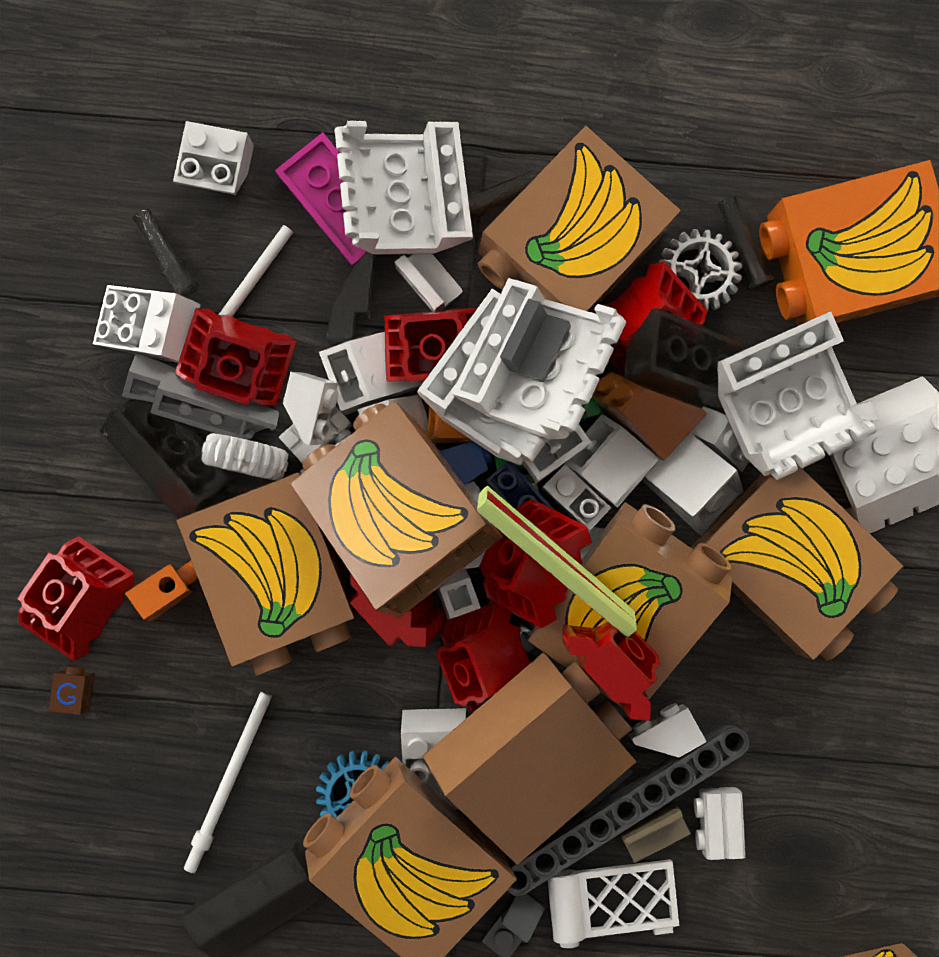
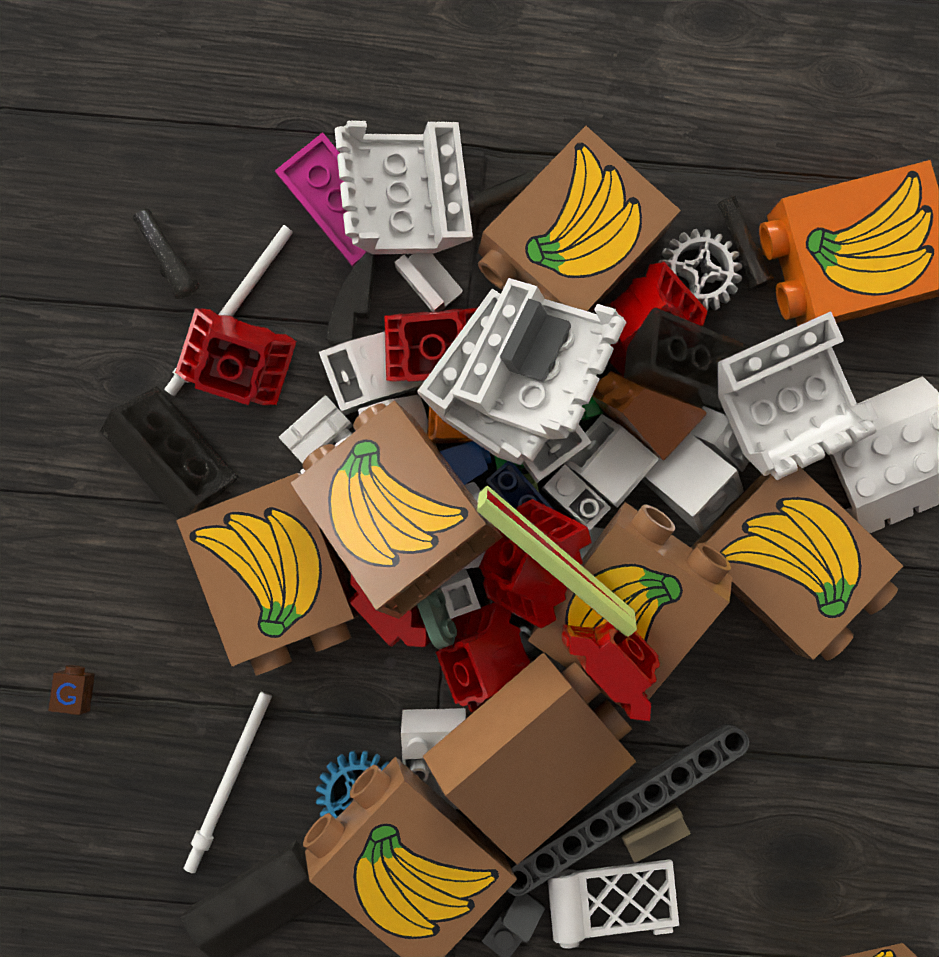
(73, 597): red slope -> none
(144, 322): white slope -> none
(150, 596): orange torso -> none
(181, 402): light grey wedge -> none
(213, 158): white slope -> none
(244, 456): white gear -> none
(310, 405): white slope -> none
(436, 620): none -> sand green plate
(671, 733): white slope -> none
(721, 823): white brick -> none

